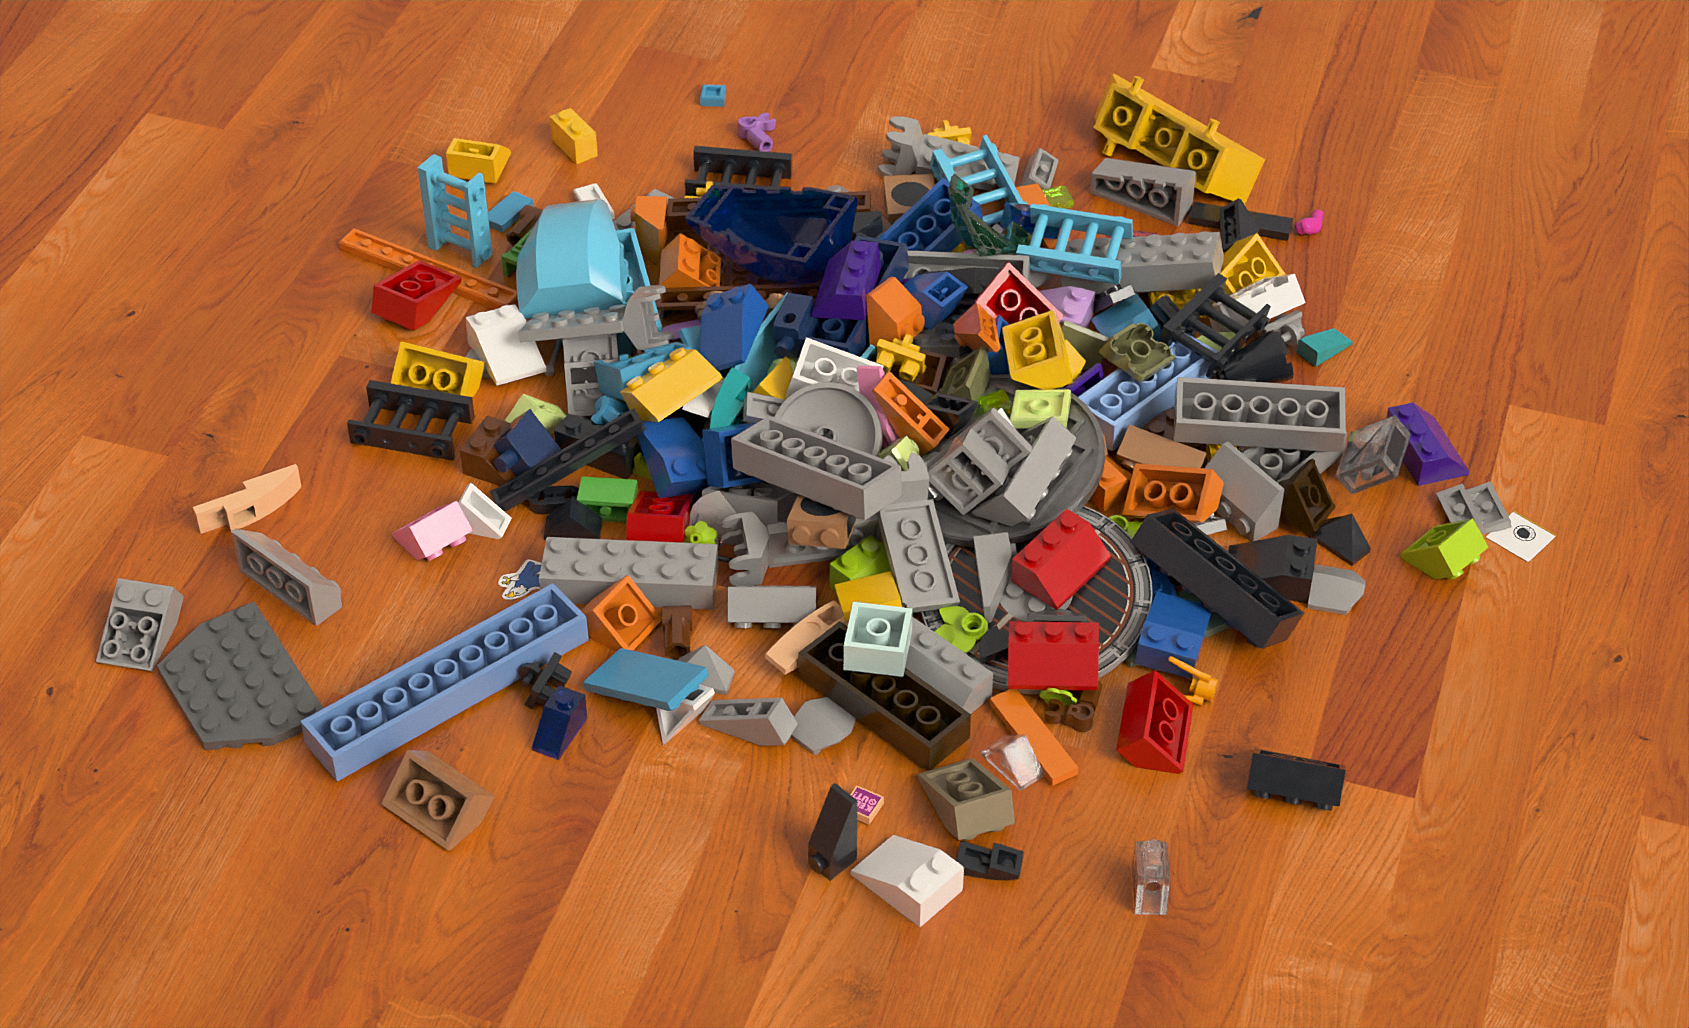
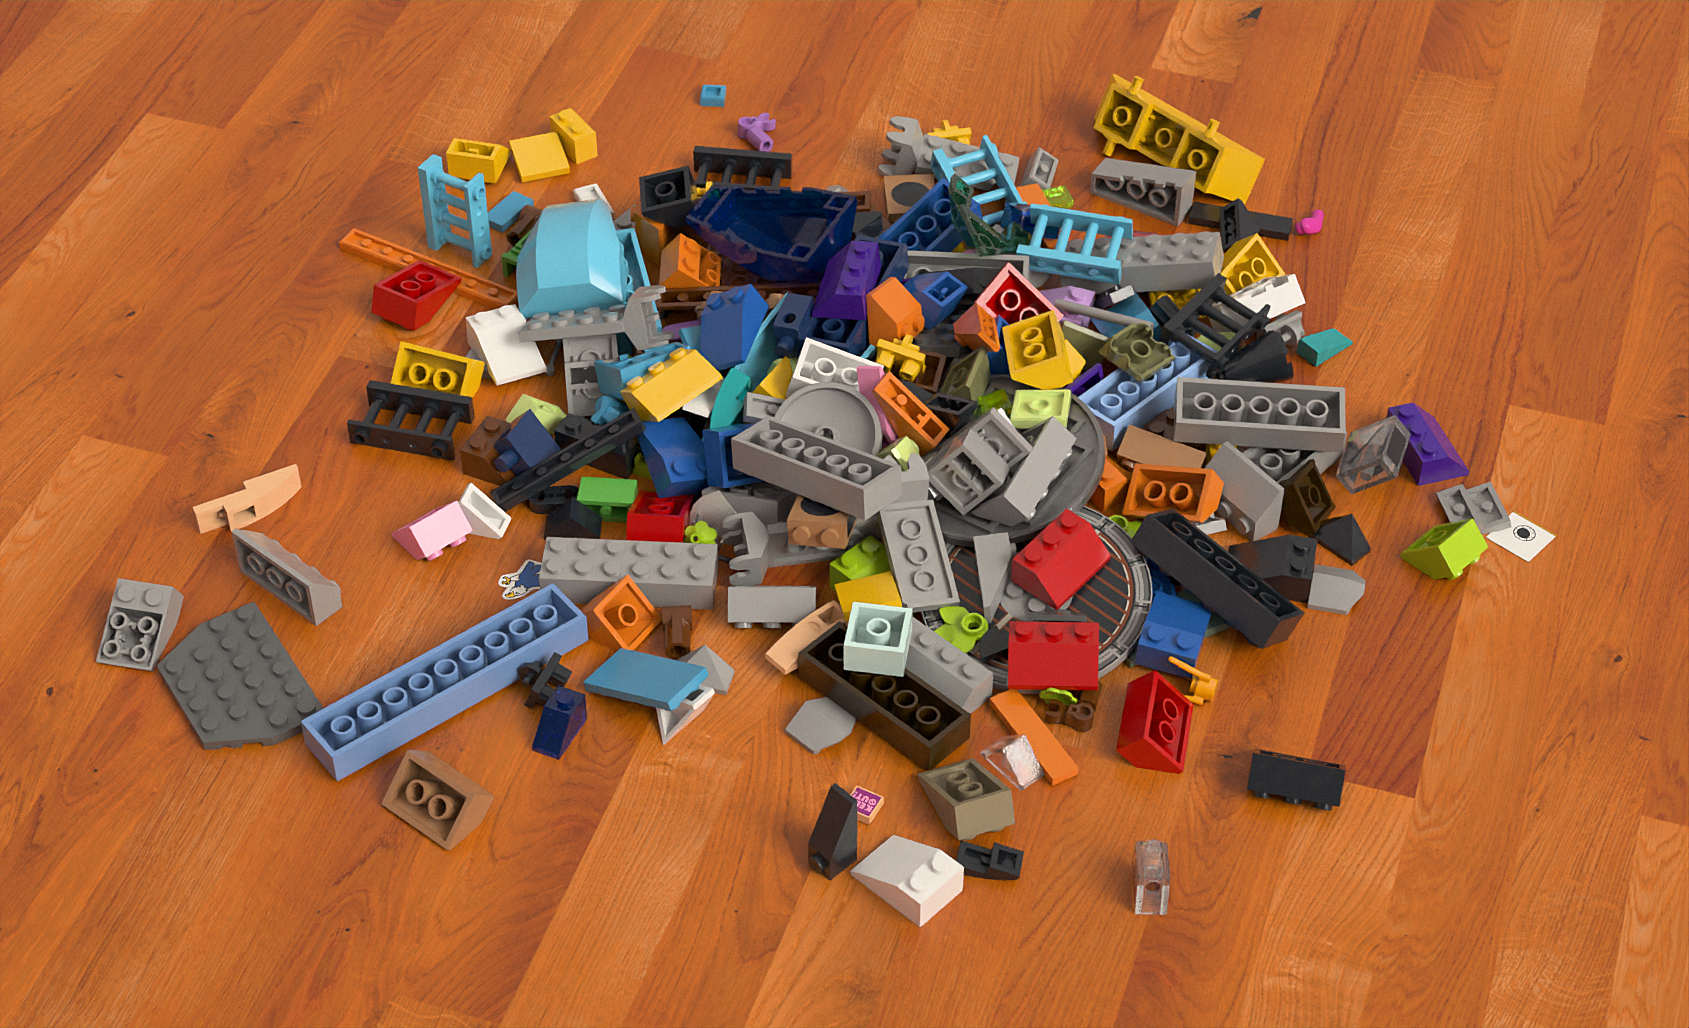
(539, 157): none -> yellow tile
(668, 196): none -> black slope
(754, 720): light grey slope -> none
(1099, 313): none -> light grey bar

